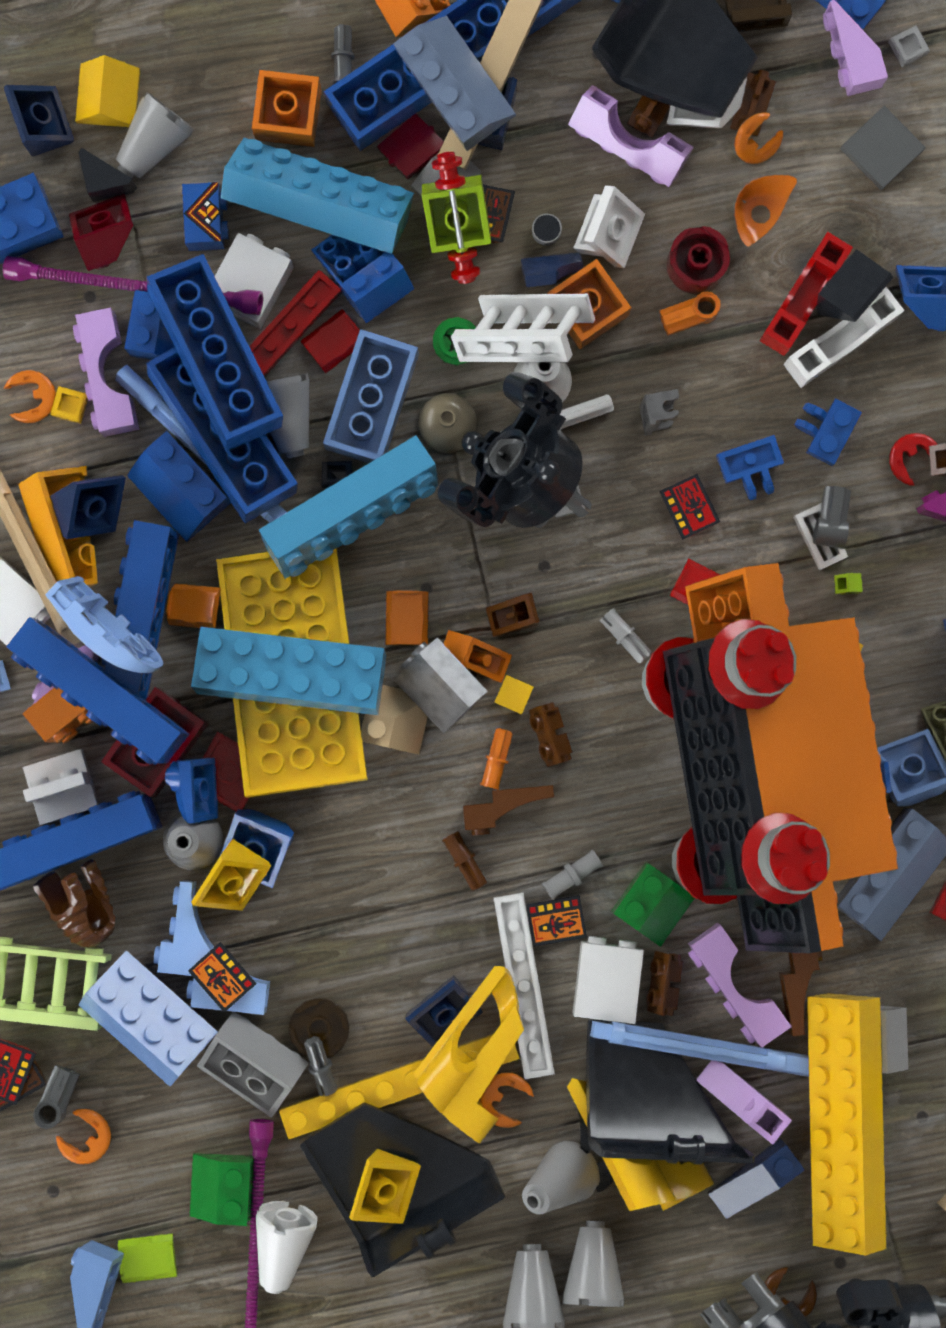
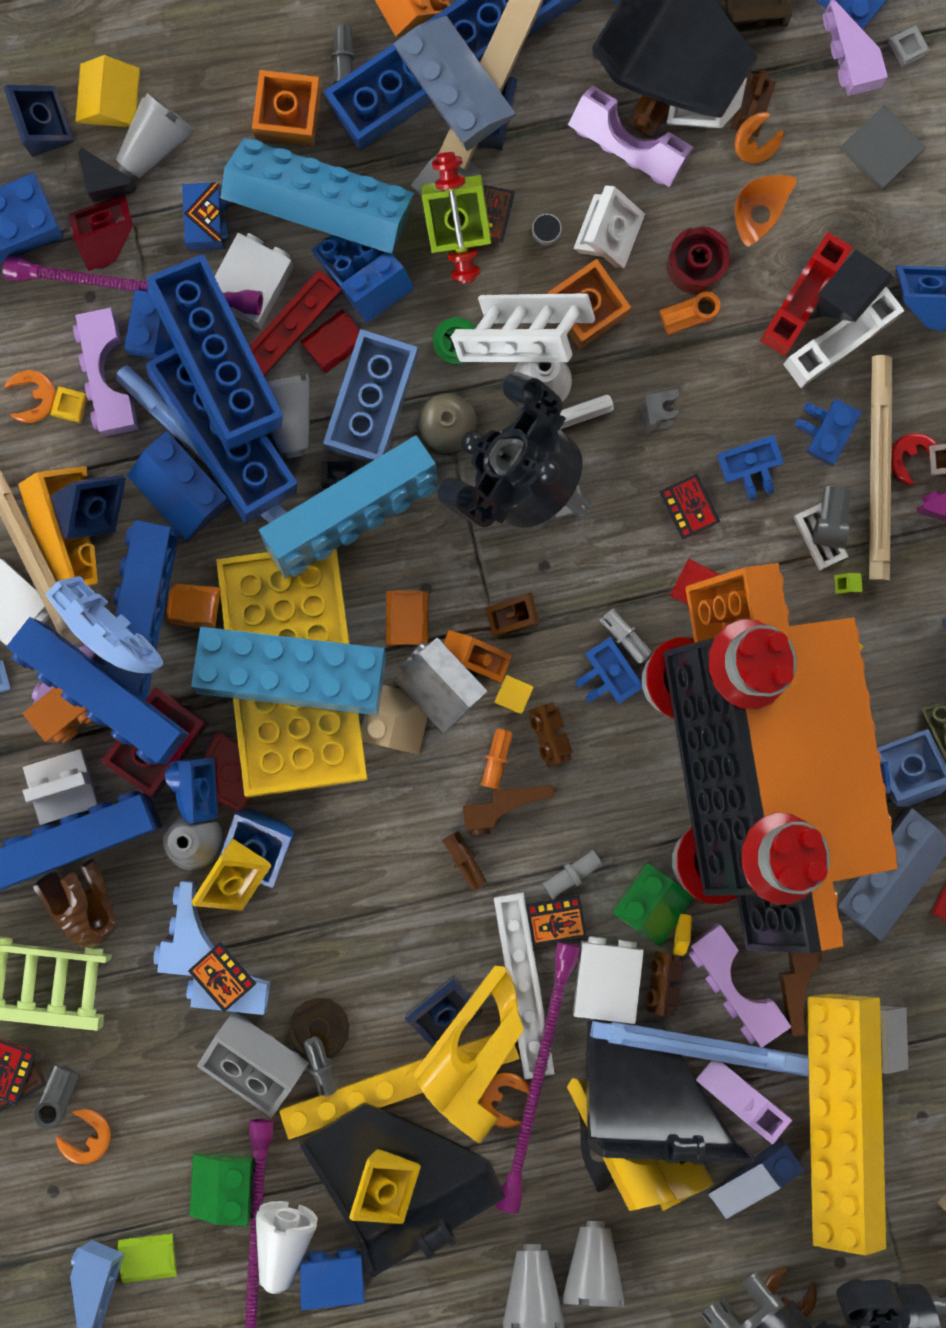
(147, 1018): brick -> none
(332, 1279): none -> blue slope
(411, 146): dark red piece -> none
(549, 269): dark blue tile -> none
(561, 1178): light grey cone -> none
(566, 959): none -> magenta hose
(612, 670): none -> blue hinge
(682, 935): none -> yellow tile
(880, 468): none -> tan piece

